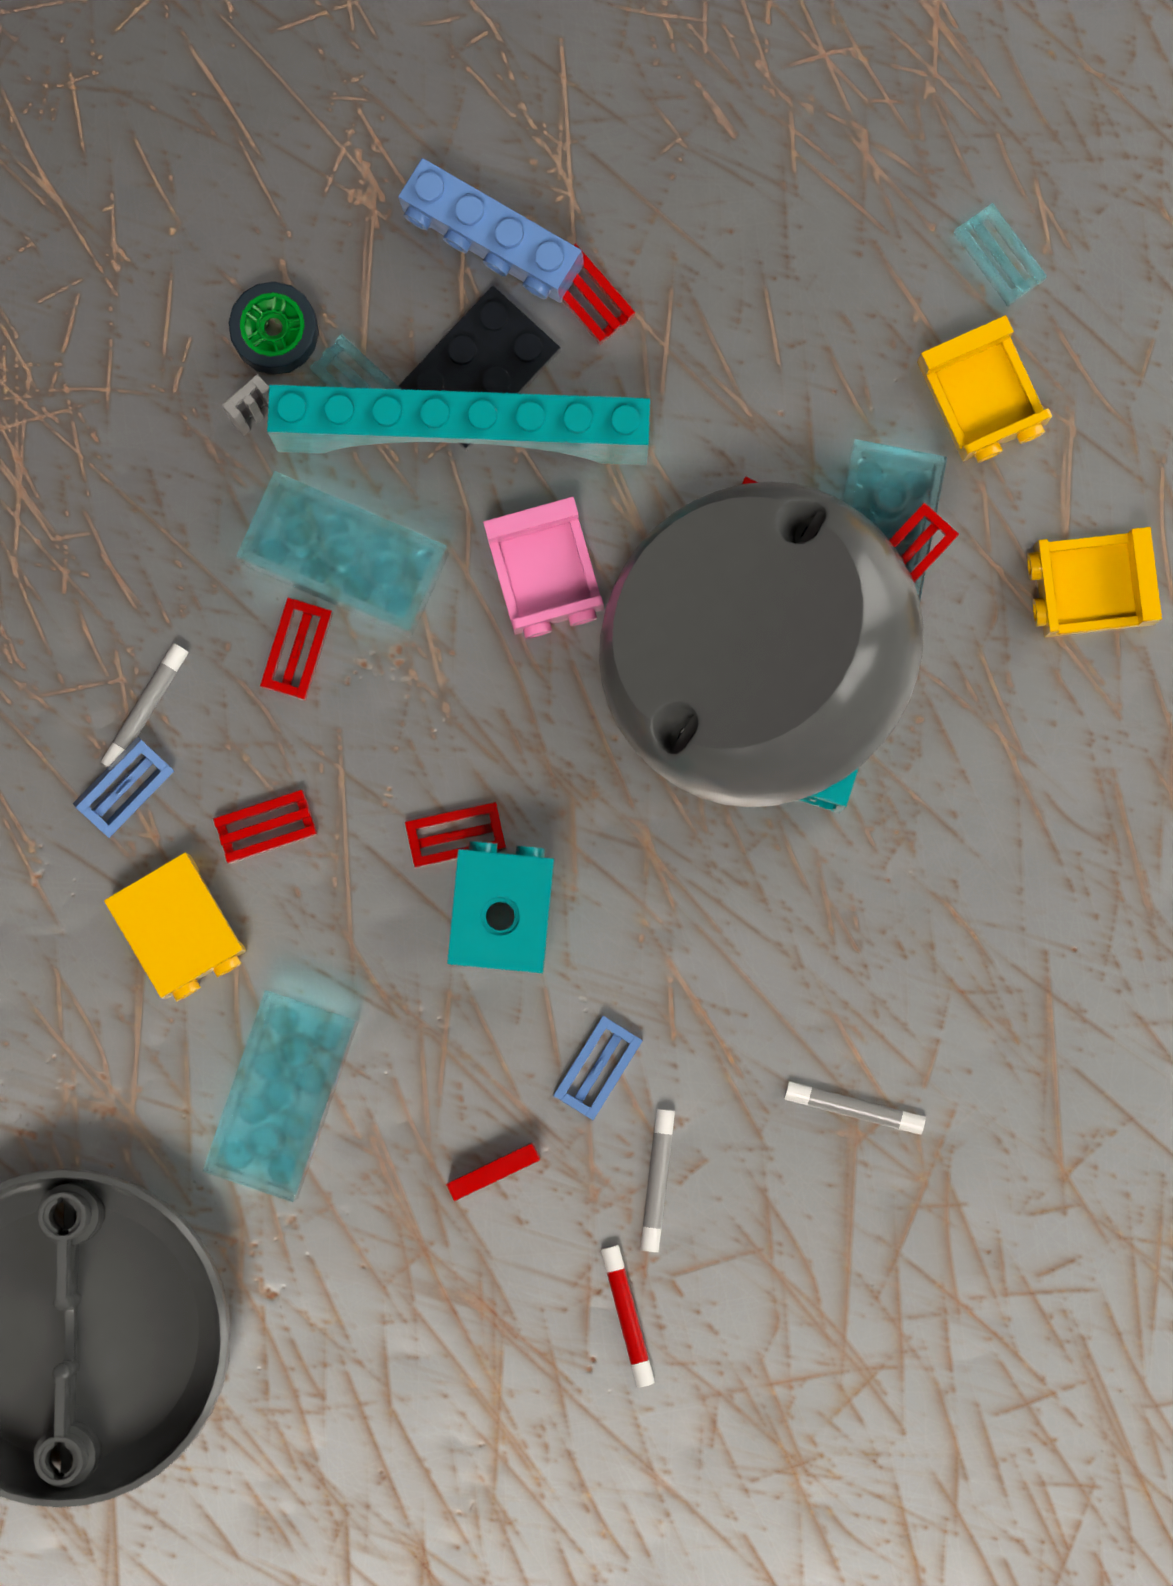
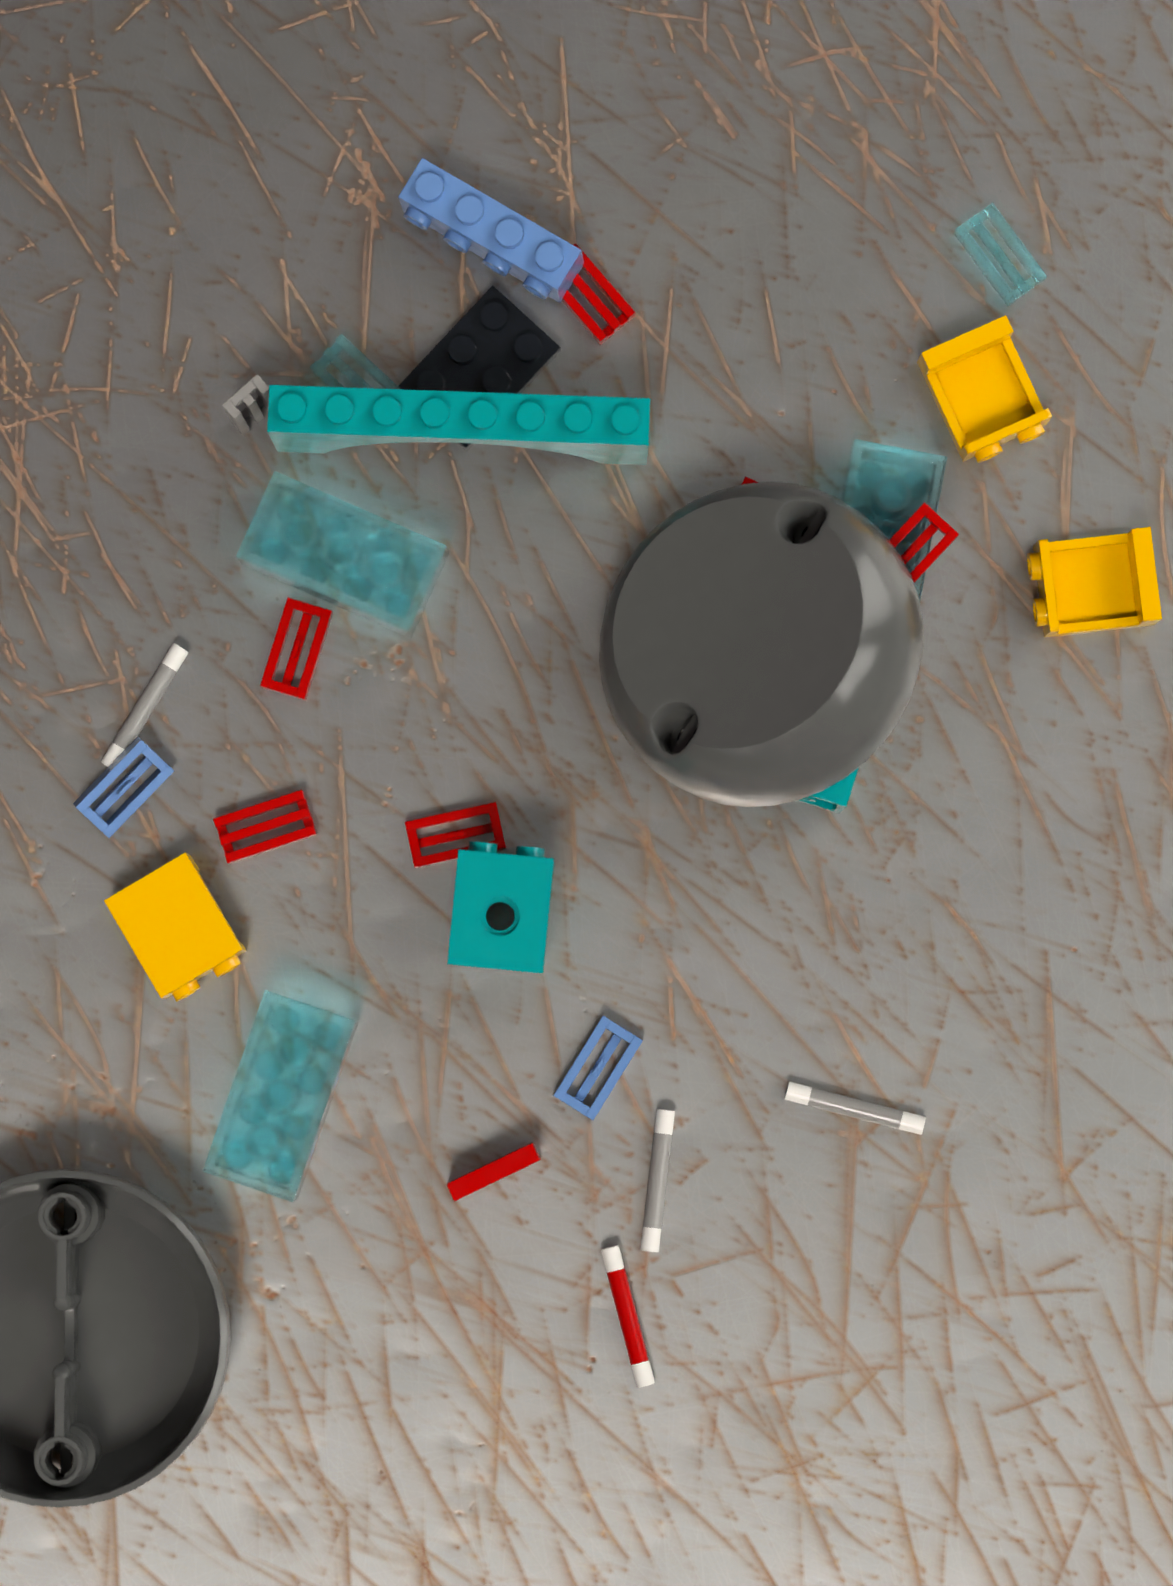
(250, 322): wheel -> none
(544, 567): bright pink panel -> none

